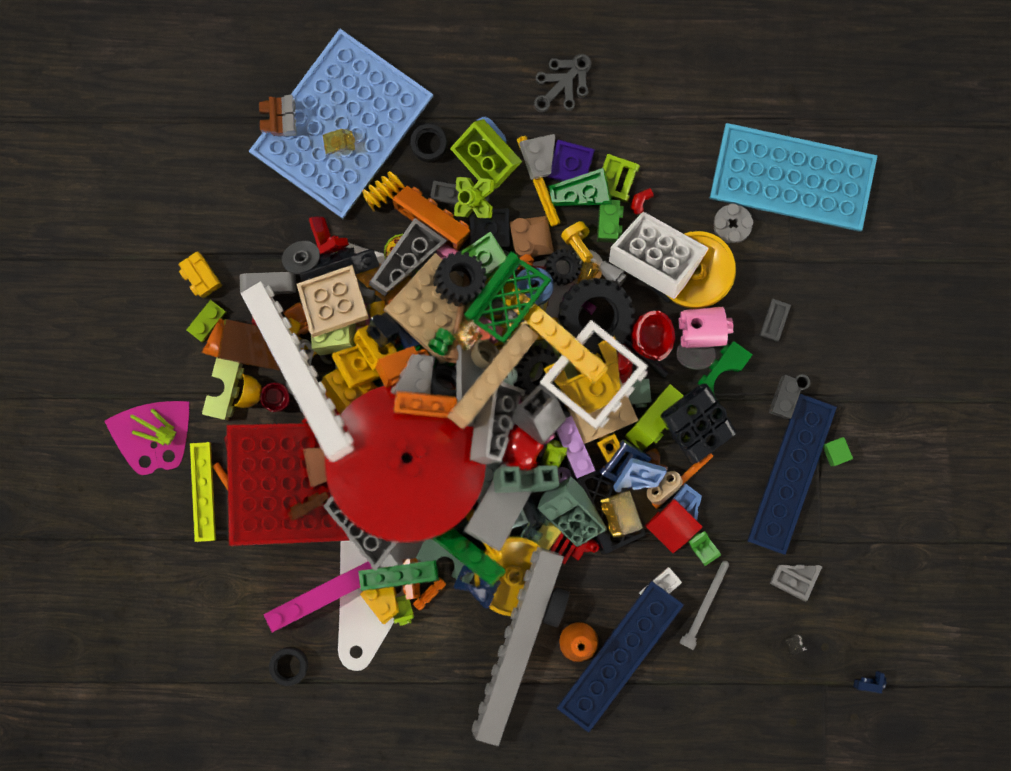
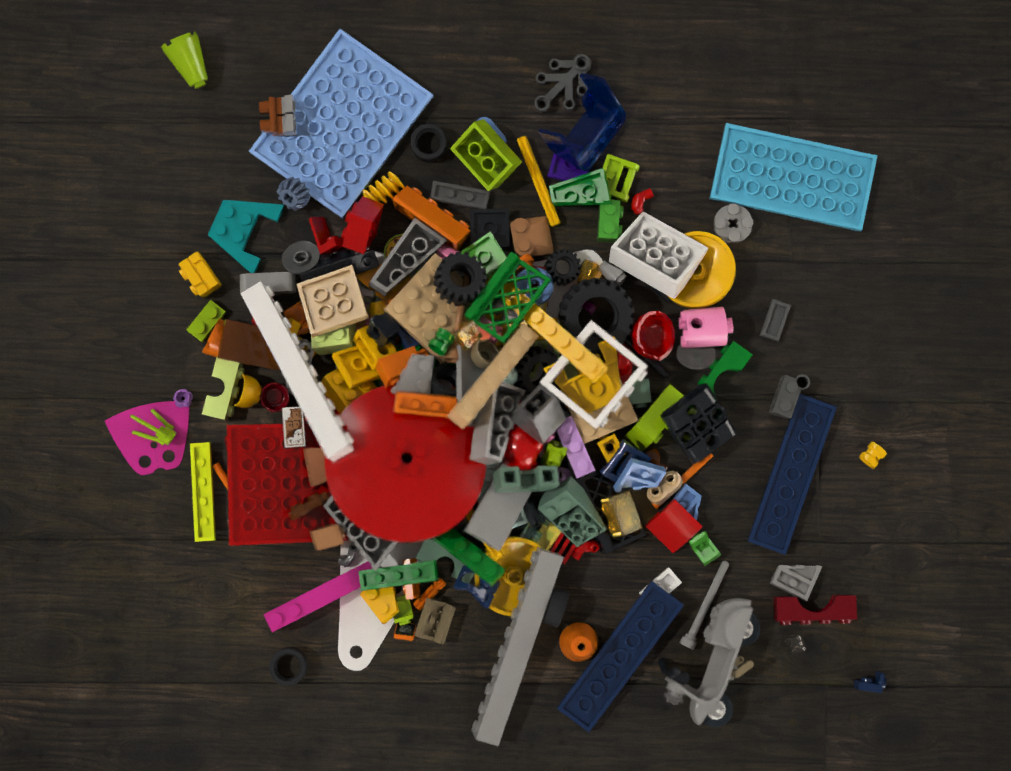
(178, 398): none -> medium lavender plate
(187, 58): none -> lime cone
(235, 224): none -> teal wing
(293, 193): none -> sand blue gear
(293, 427): none -> tile
(327, 536): none -> medium nougat slope
(338, 141): clear yellow bracket -> none
(351, 555): none -> dark grey arm
(362, 224): none -> red brick
(405, 632): none -> slope
(435, 620): none -> dark tan bracket
(472, 197): lime plant -> none
(538, 155): light grey wing -> none
(573, 236): yellow piece -> none
(593, 130): none -> clear blue windscreen
(729, 629): none -> light grey piece
(837, 451): bright green panel -> none
(840, 607): none -> dark red arch
(872, 455): none -> yellow wheel

